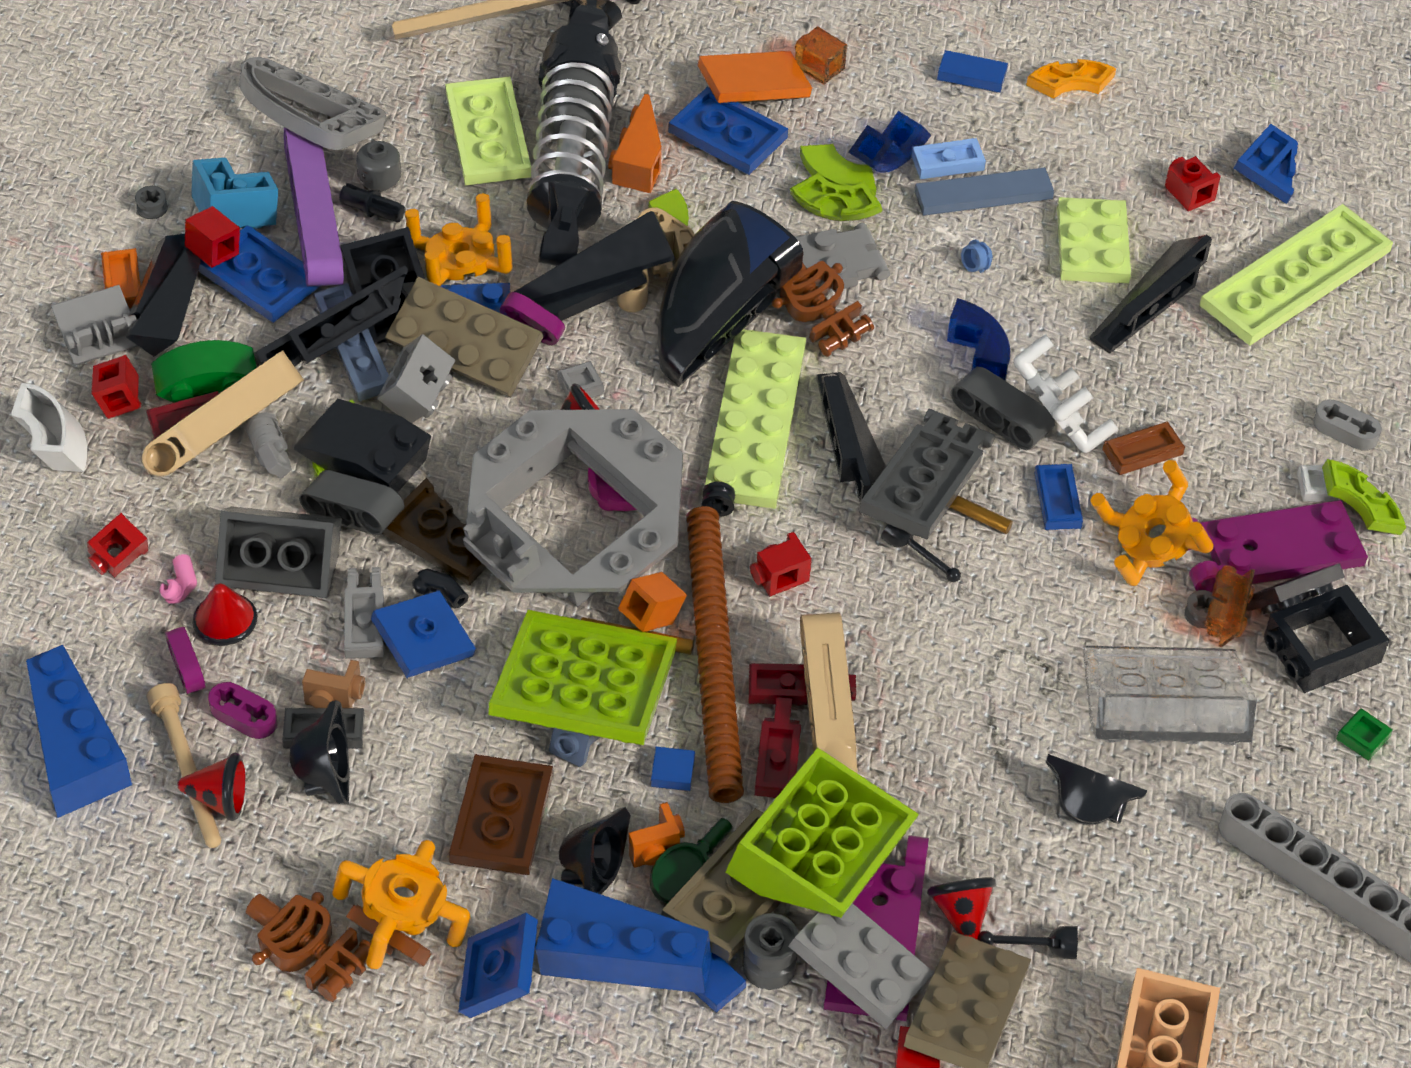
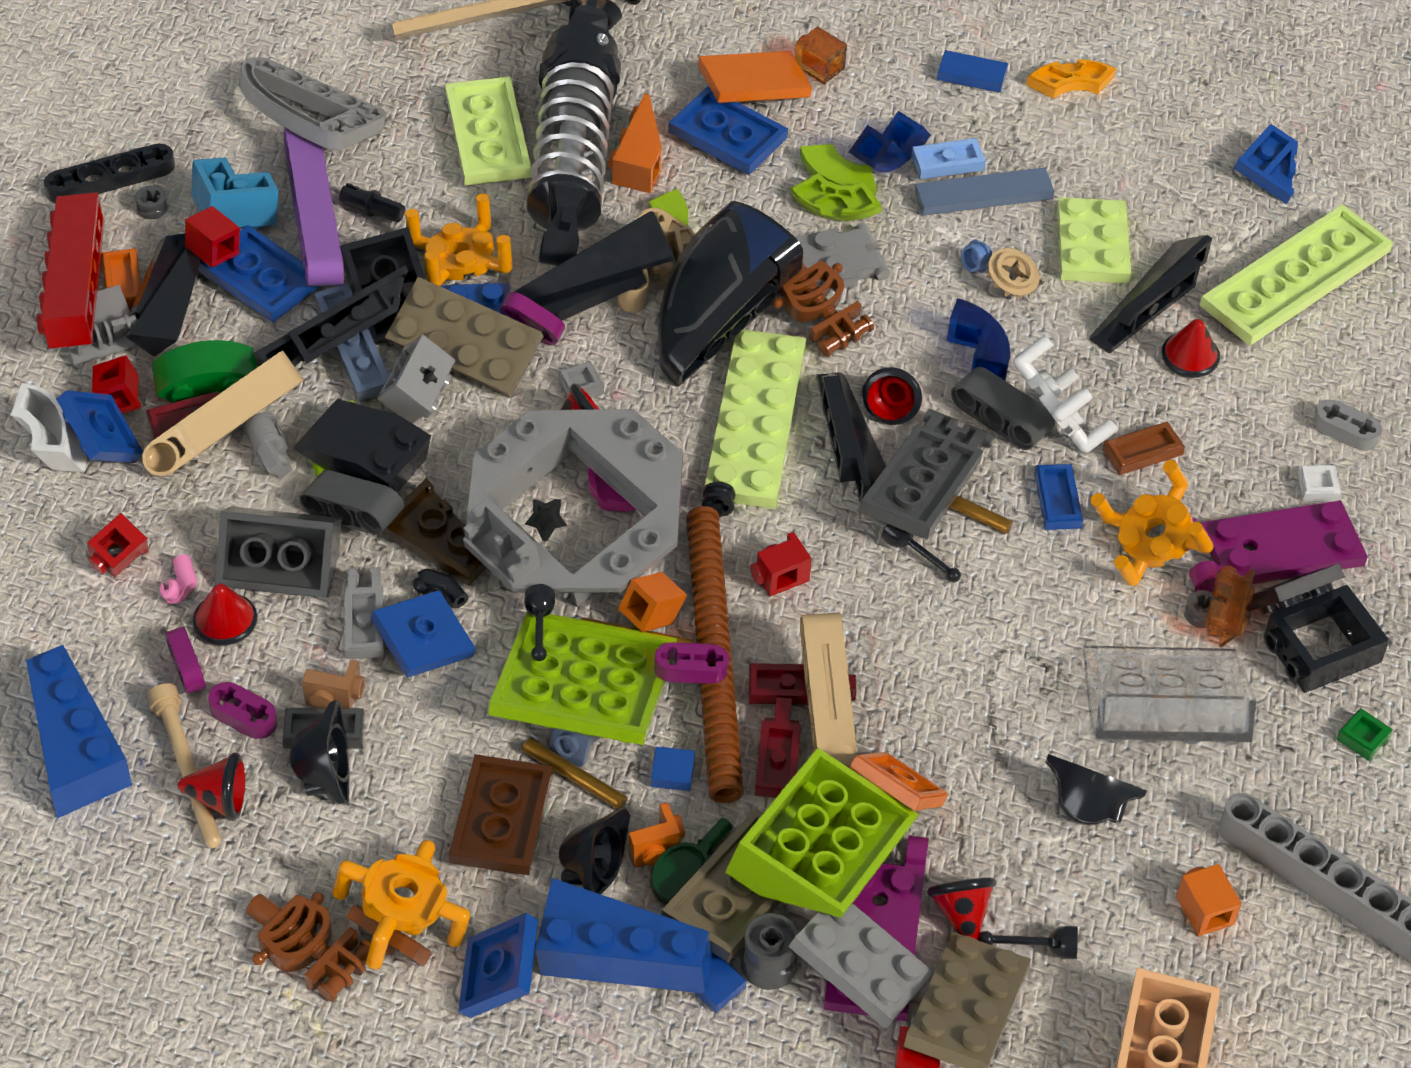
(71, 271): none -> red brick
(99, 426): none -> blue plate
(108, 169): none -> black beam
(378, 165): dark grey head -> none
(539, 602): none -> black hinge
(546, 517): none -> pearl dark grey piece
(575, 774): none -> pearl gold bar
(691, 663): none -> magenta beam
(892, 396): none -> hat
(899, 780): none -> orange tile
(1024, 270): none -> tan gear
(1191, 182): red brick -> none
(1191, 351): none -> red hat
(1208, 899): none -> orange brick
(1352, 487): lime tile -> none

